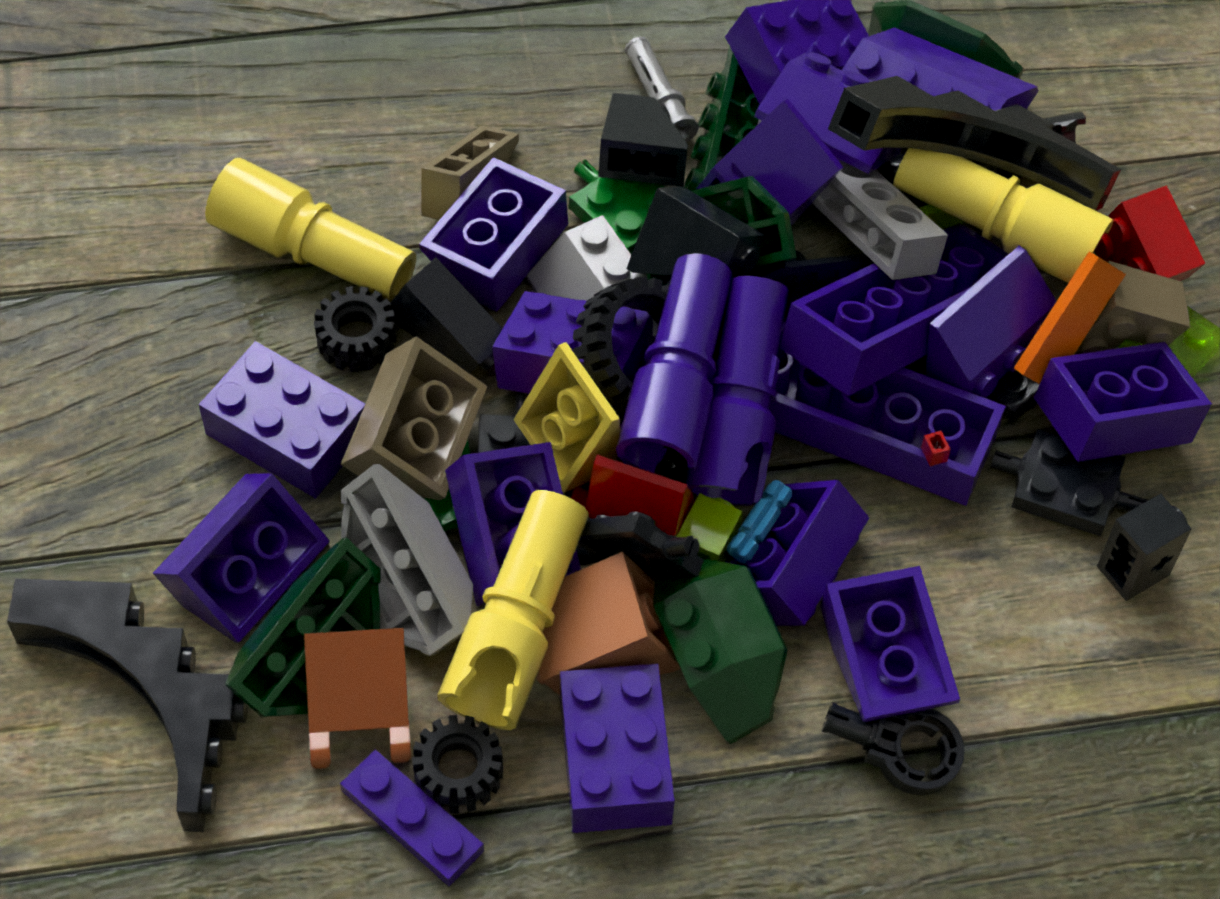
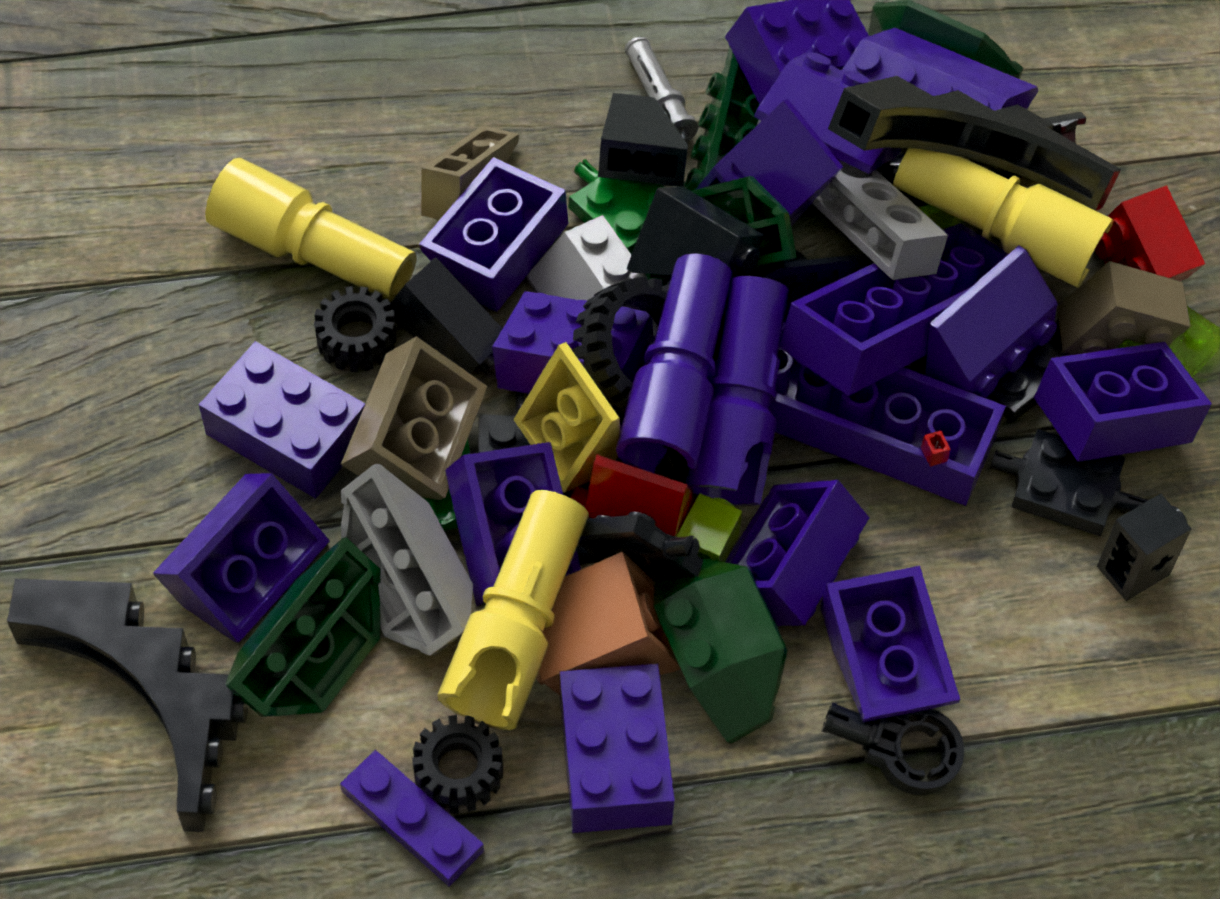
(356, 685): dark orange flag -> none
(759, 521): dark azure axle -> none
(1071, 316): orange tile -> none

